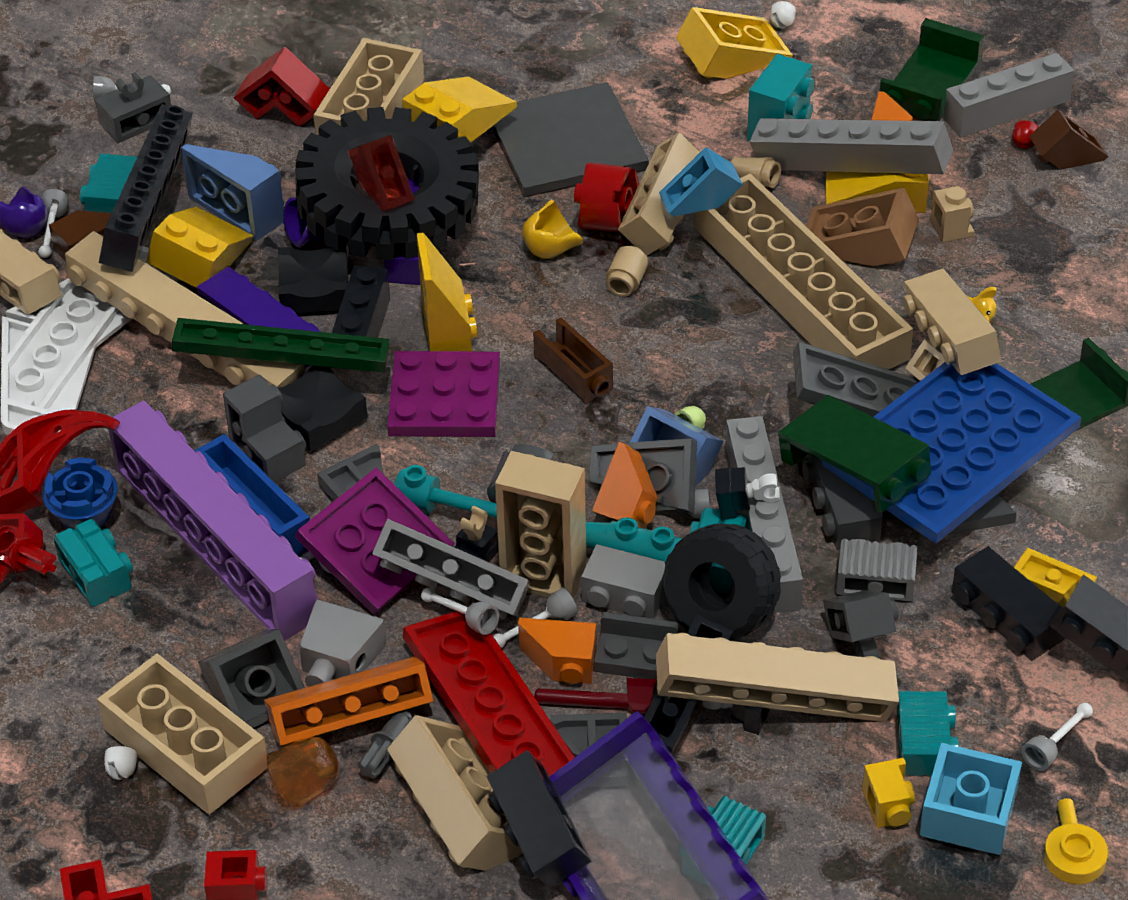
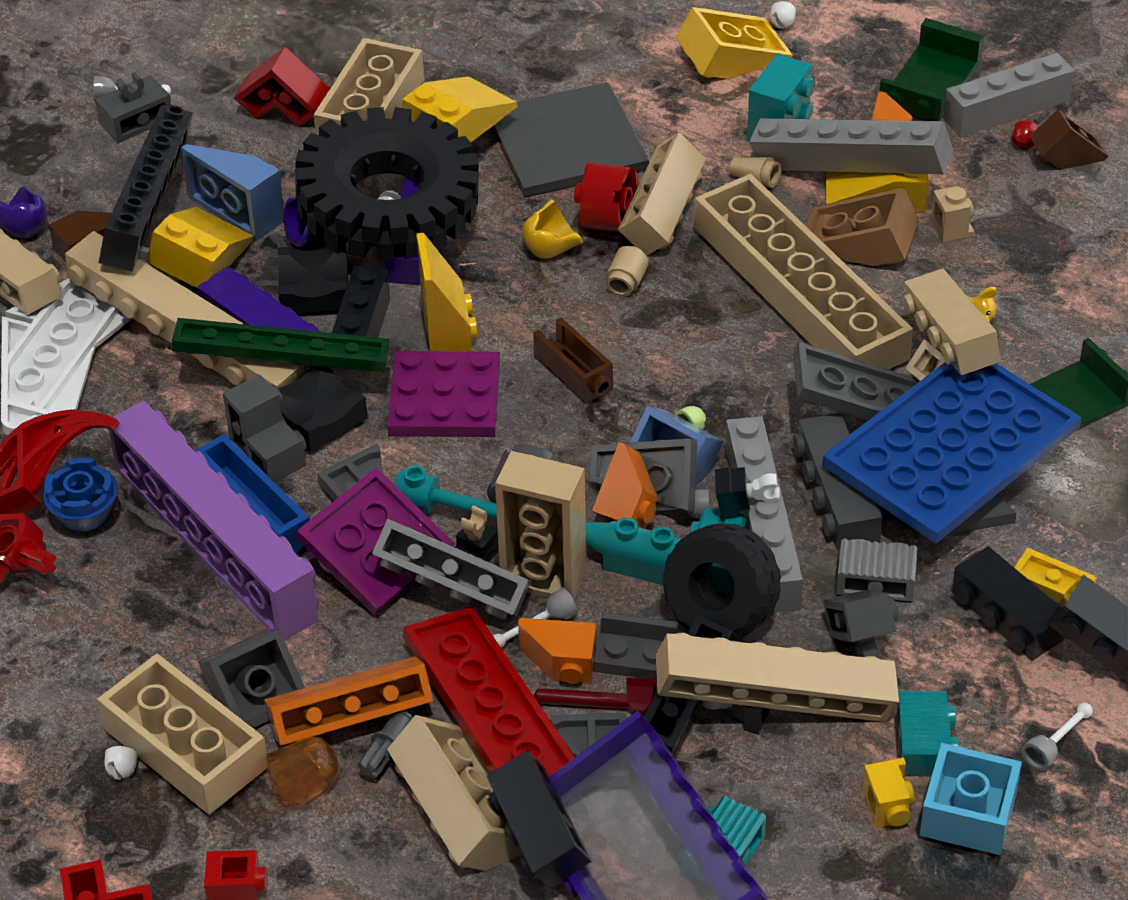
(54, 211): hinge -> none
(93, 561): teal brick -> none
(106, 182): teal brick -> none
(339, 642): light grey torso -> none
(381, 173): clear red slope -> none
(479, 616): light grey hinge -> none
(623, 582): light grey brick -> none
(701, 185): dark azure slope -> none
(859, 447): dark green panel -> none
(1074, 850): yellow piece -> none

